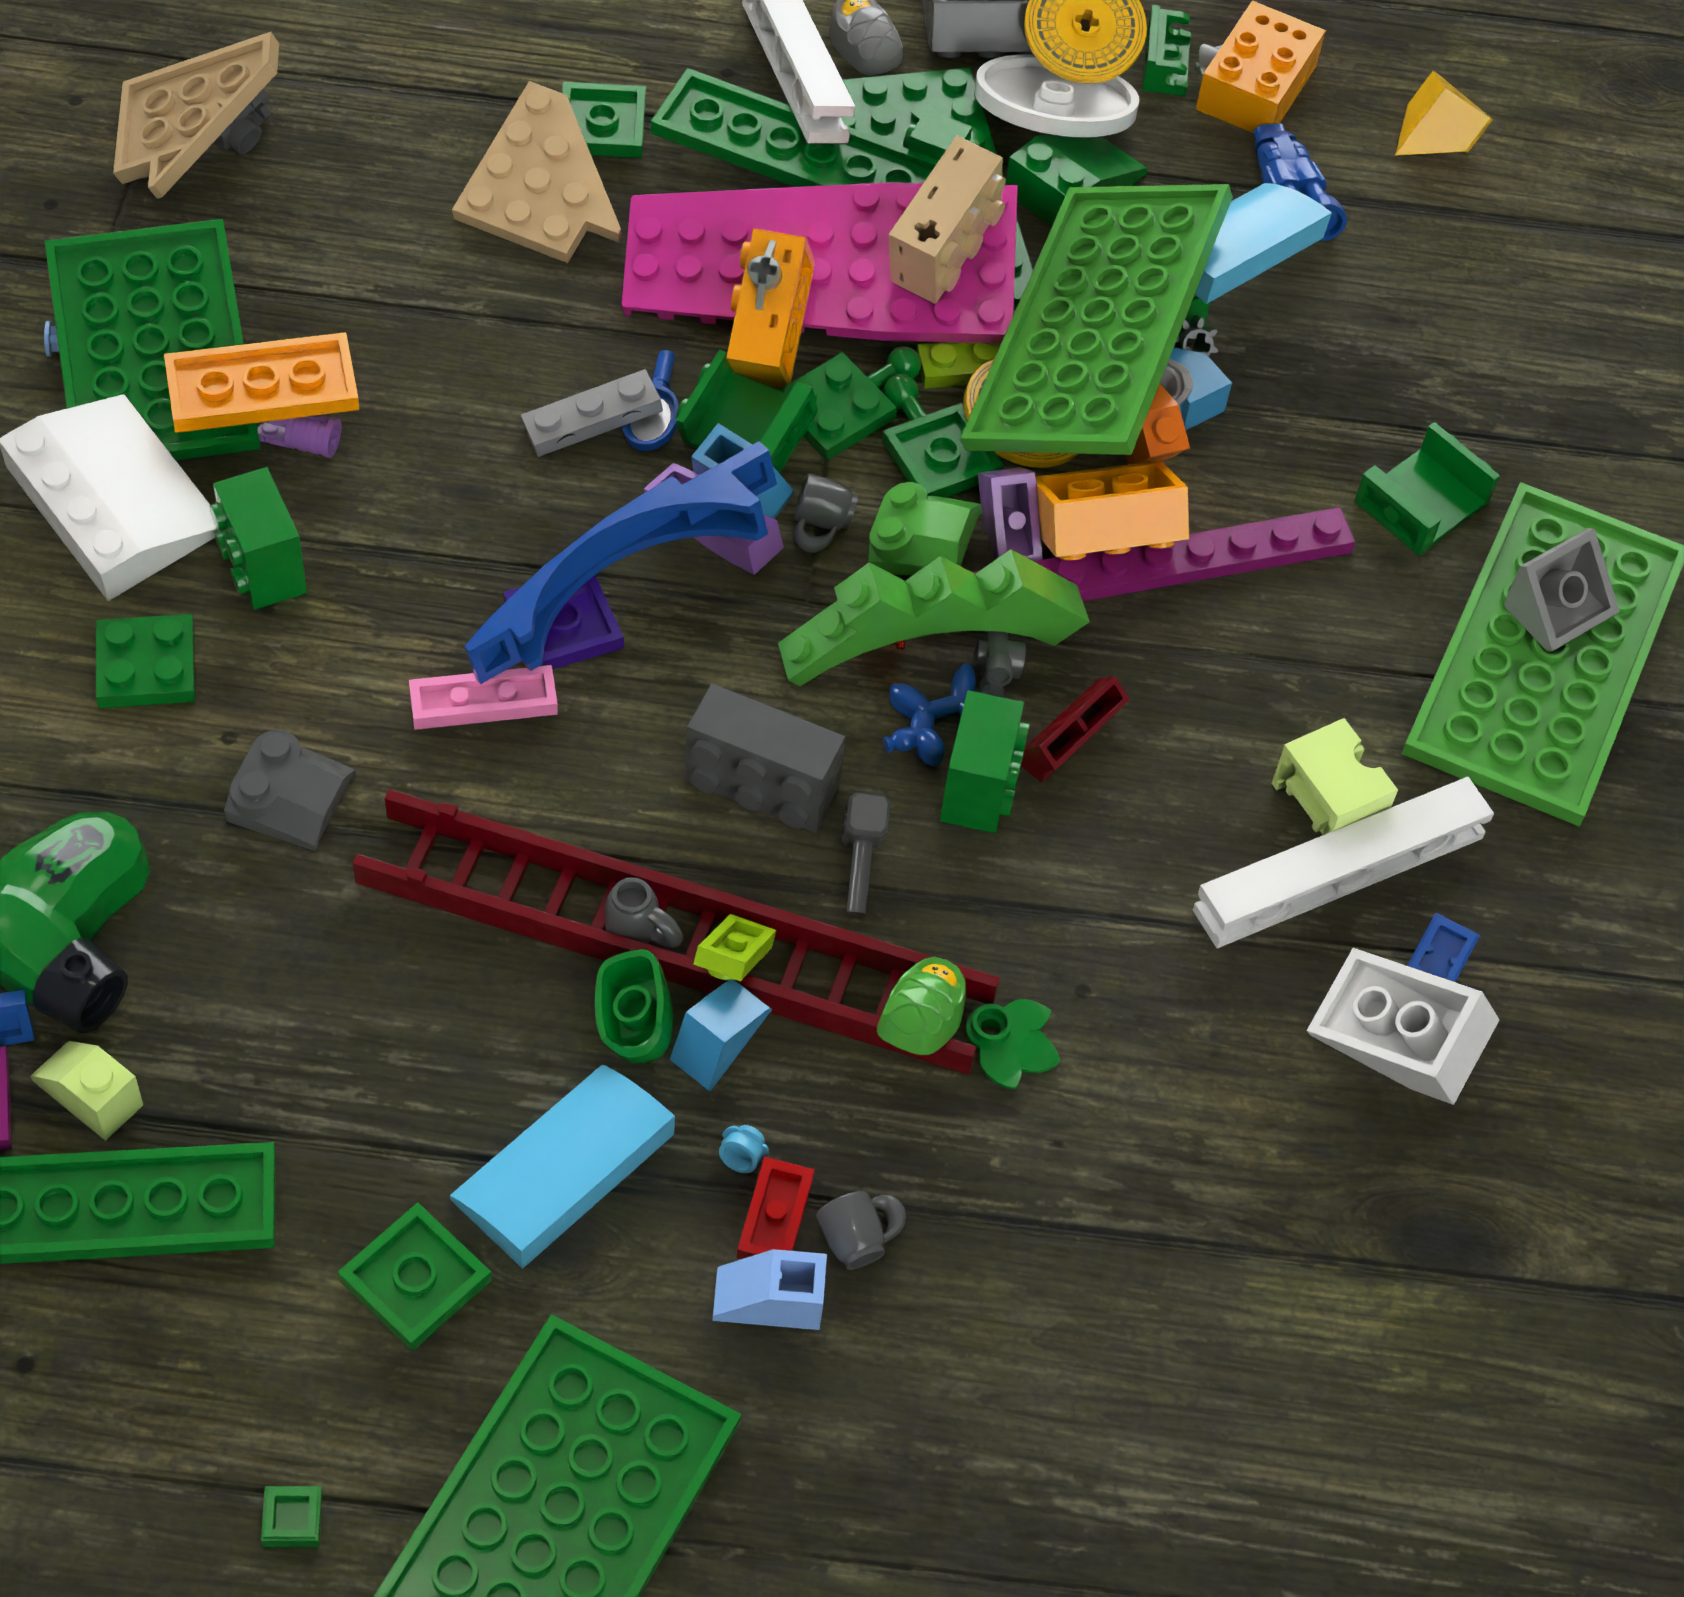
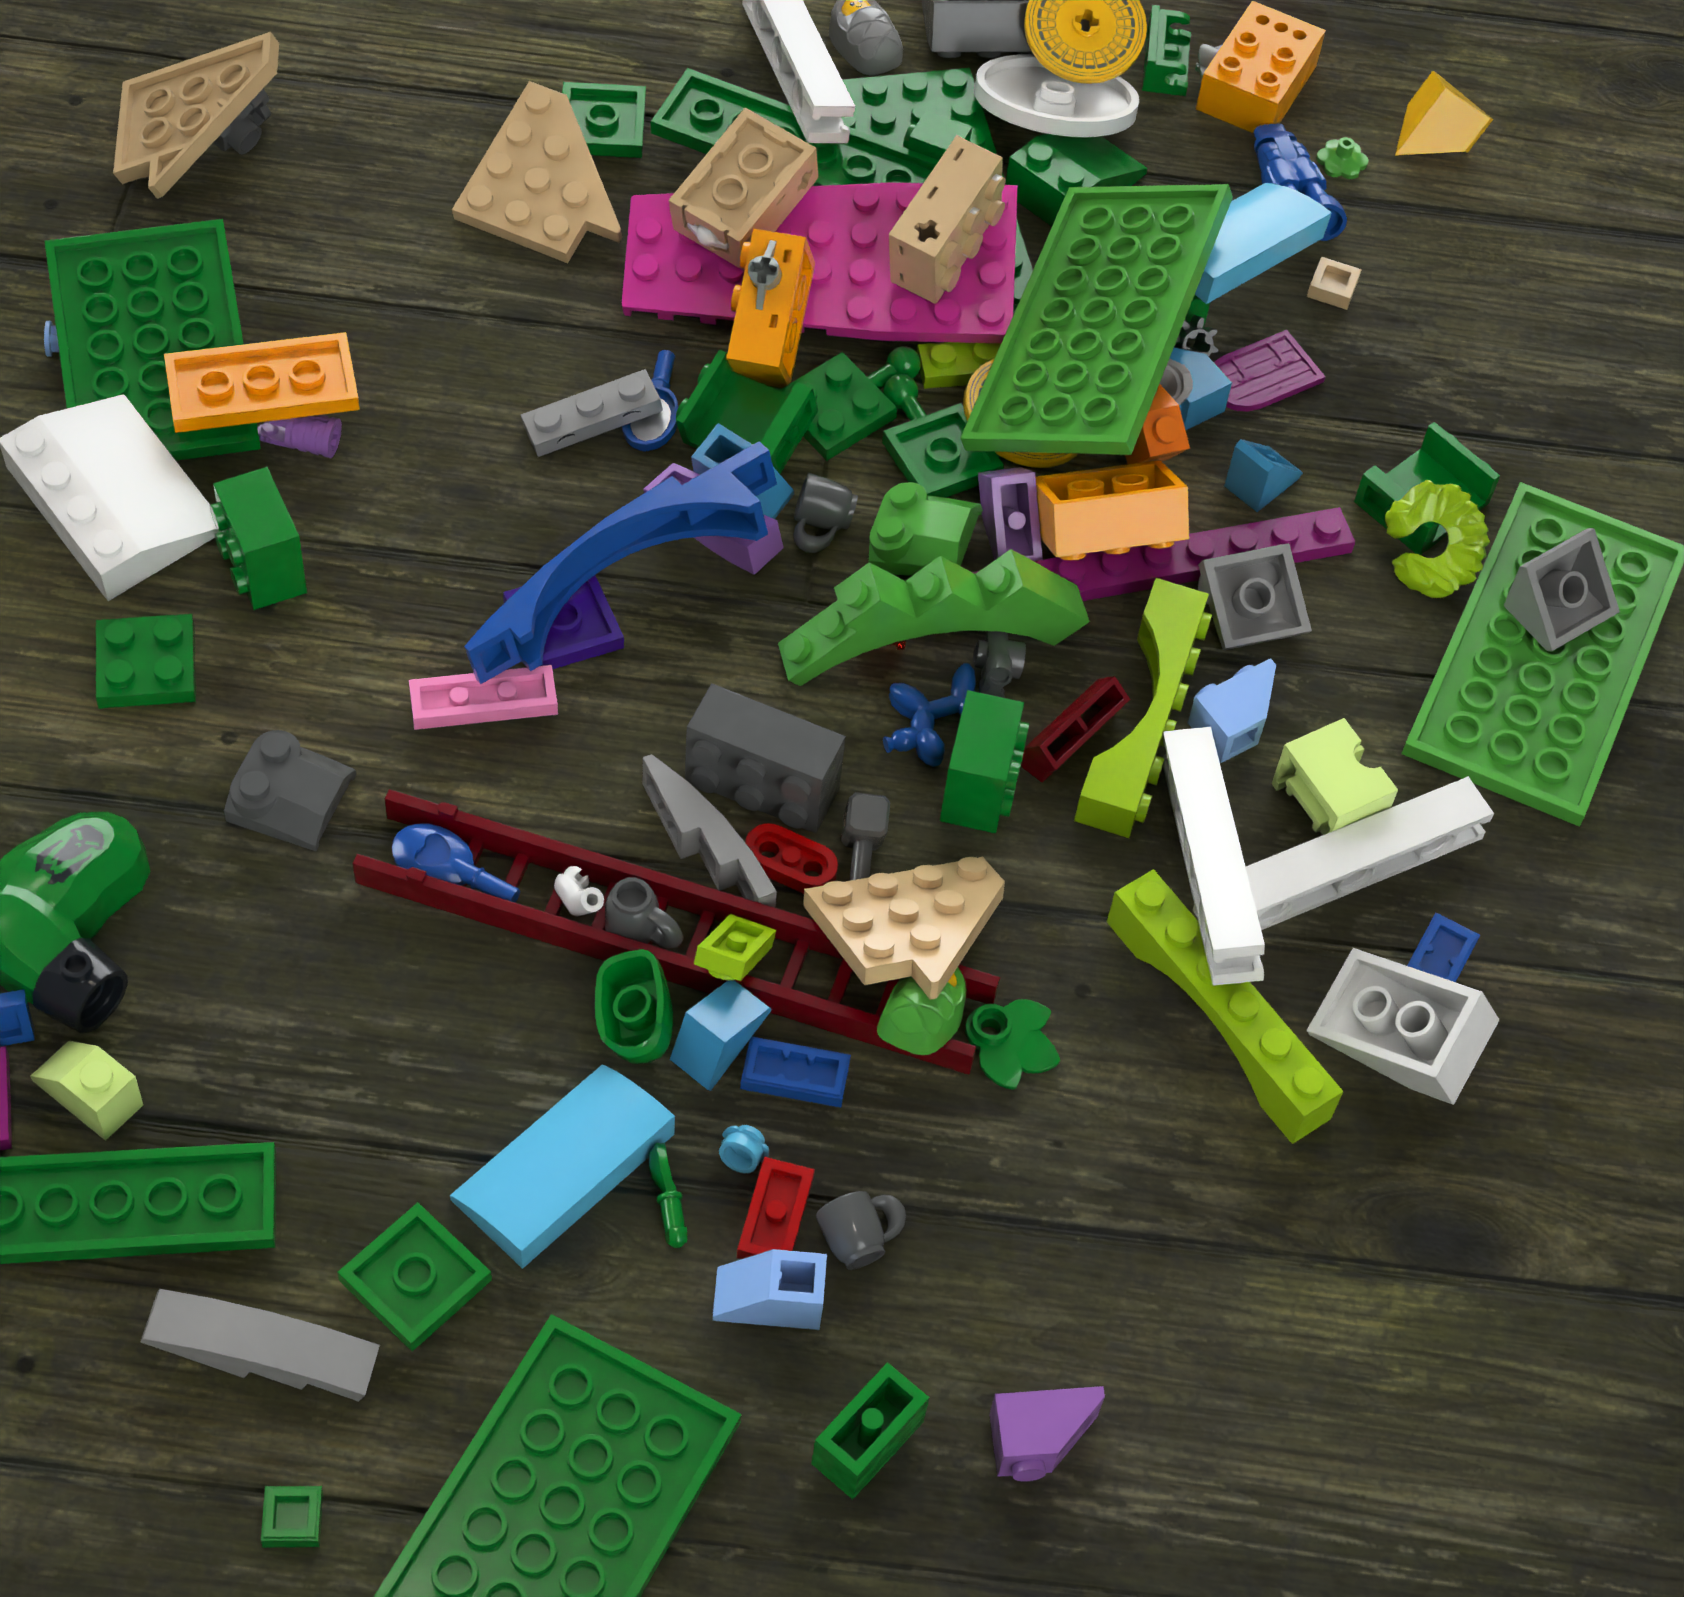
(260, 1342): none -> light grey slope
(446, 858): none -> blue piece
(573, 894): none -> white arm
(670, 1198): none -> green piece
(700, 828): none -> light grey slope
(743, 184): none -> tan piece
(793, 857): none -> red plate
(795, 1071): none -> blue plate
(869, 1430): none -> green brick
(908, 920): none -> tan wing
(1039, 1428): none -> medium lavender slope
(1118, 777): none -> lime arch
(1213, 857): none -> white piece
(1235, 709): none -> light blue slope
(1254, 596): none -> light grey slope
(1259, 474): none -> dark azure slope
(1268, 372): none -> magenta window
(1279, 1067): none -> lime arch
(1334, 283): none -> tan plate
(1342, 158): none -> bright green plant
(1465, 531): none -> lime piece

